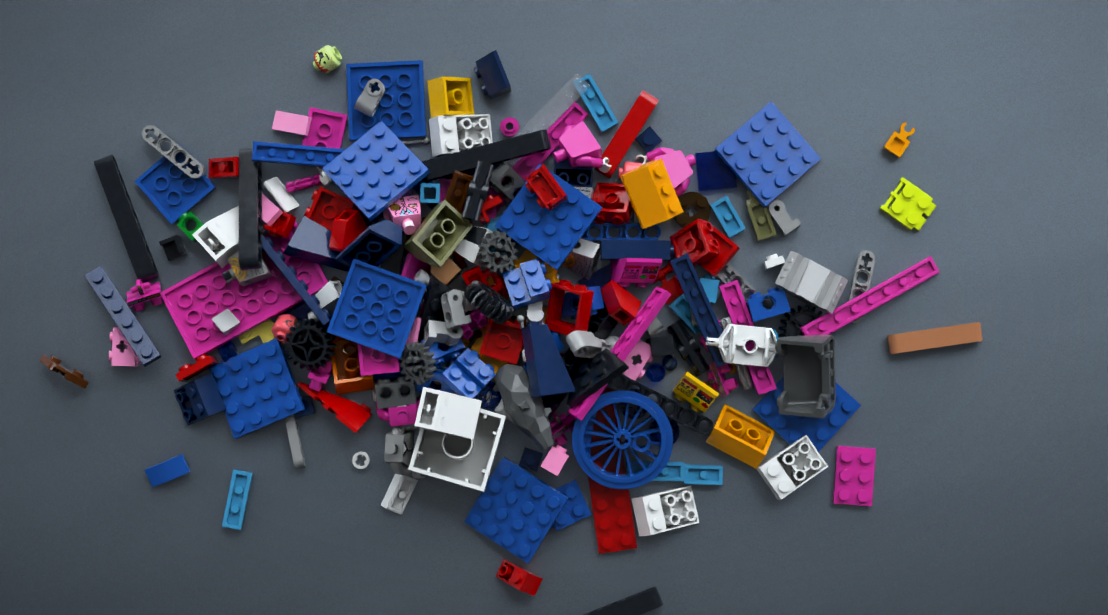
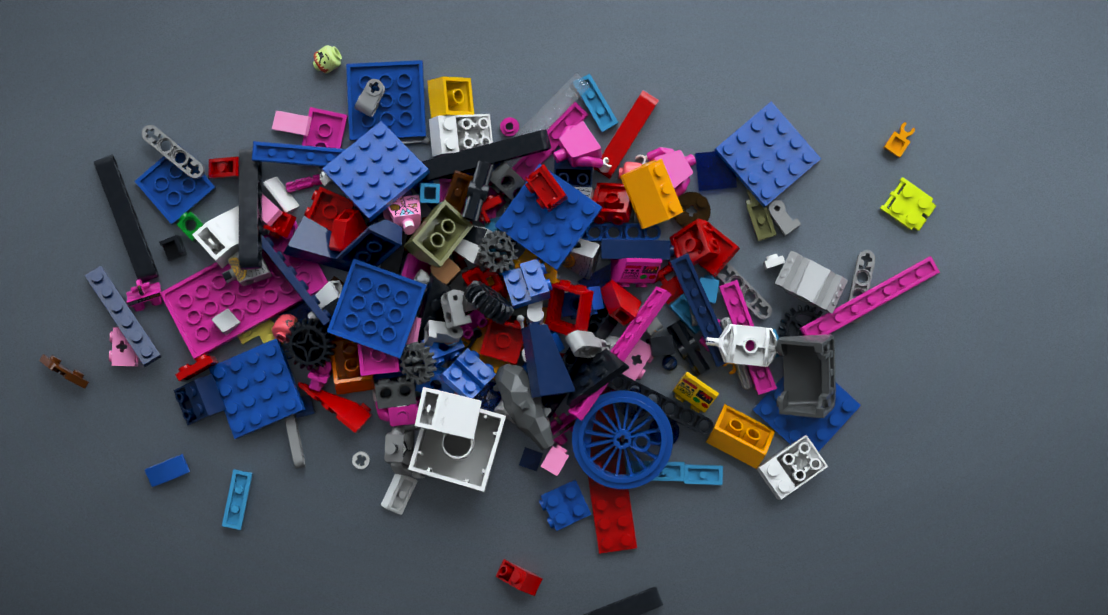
(228, 350): clear blue wheel -> none
(492, 75): dark blue slope -> none
(516, 509): blue plate -> none
(648, 139): dark blue plate -> none
(657, 370): clear blue wheel -> none
(665, 510): white slope -> none
(724, 385): dark pink hips -> none
(727, 217): dark azure plate -> none
(779, 304): blue brick -> none
(854, 475): dark pink plate -> none
(935, 338): nougat beam -> none

